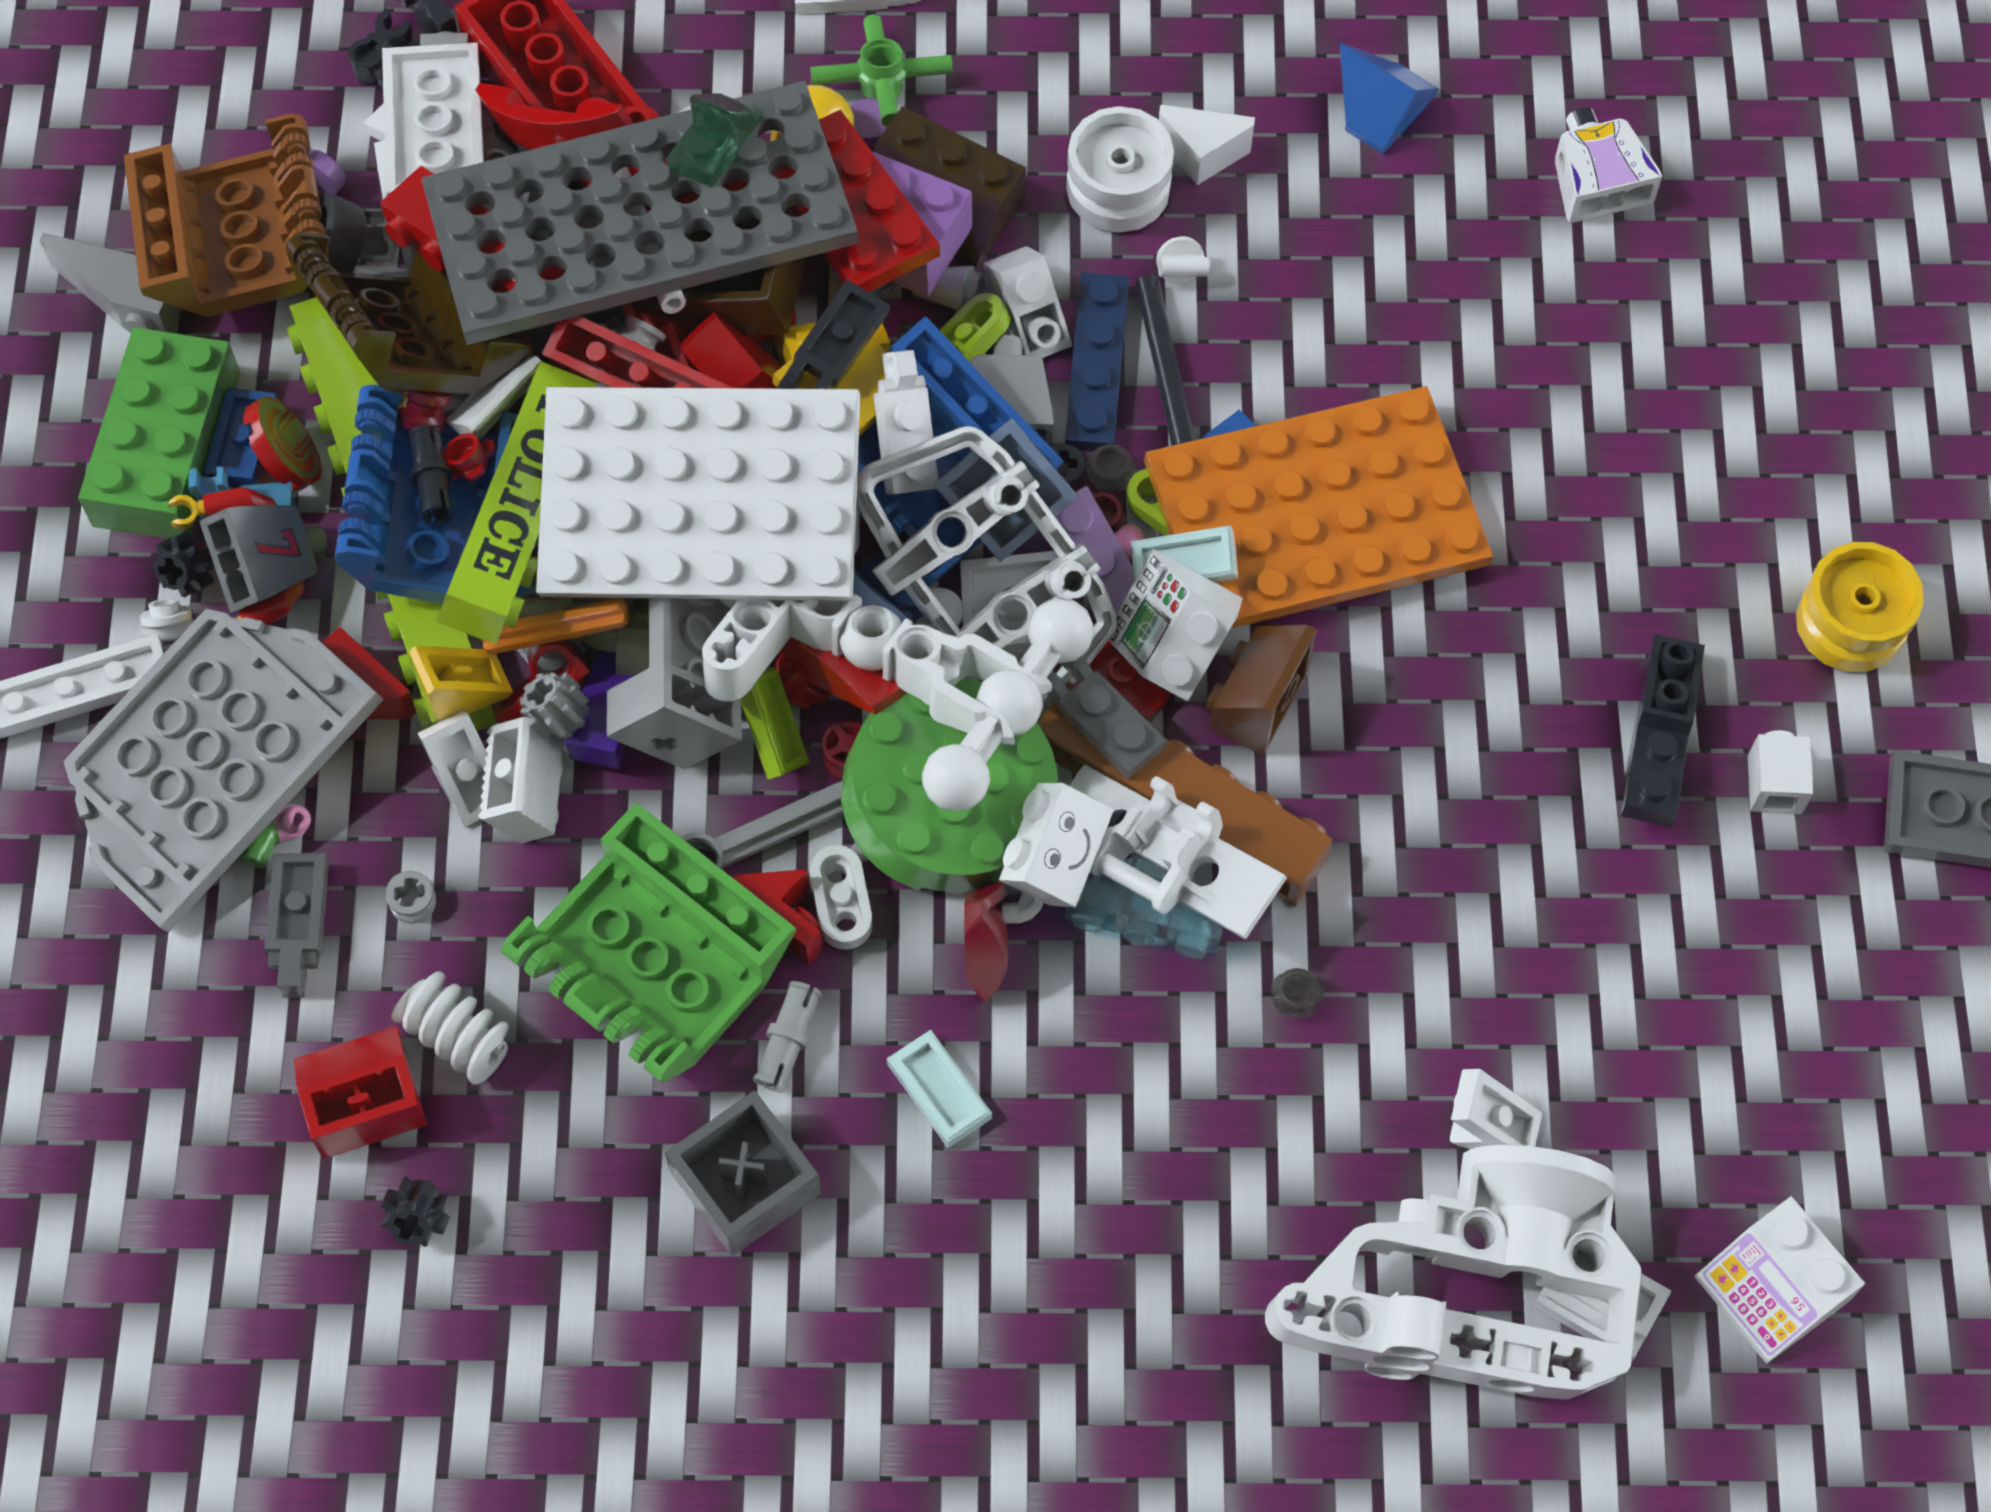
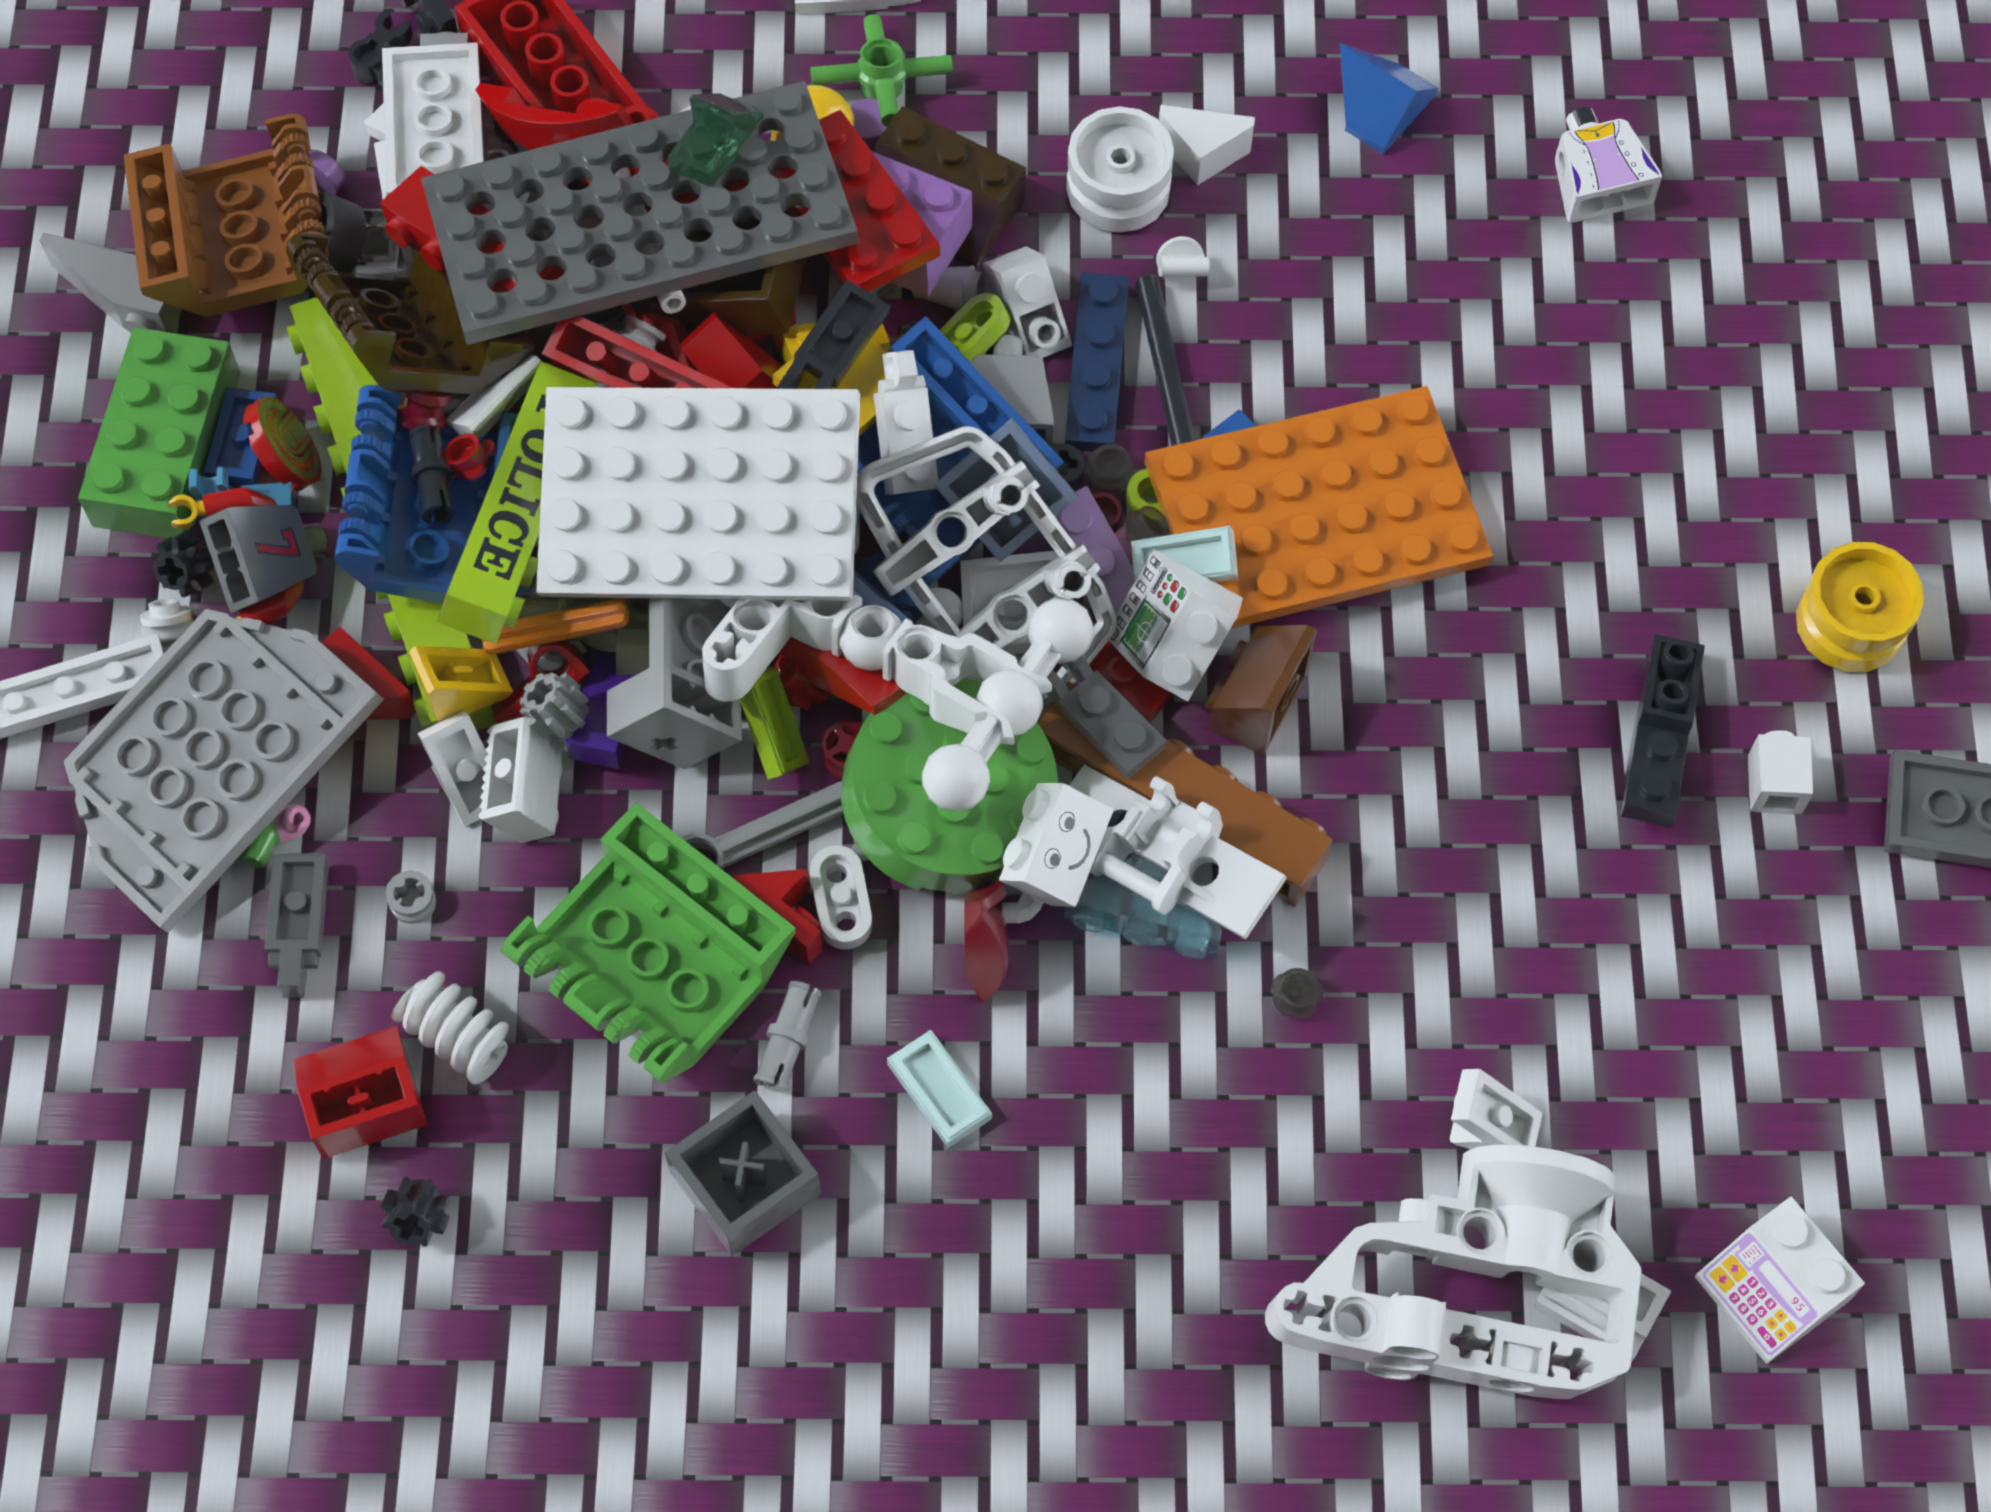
(1145, 524): none -> clear smoke plate

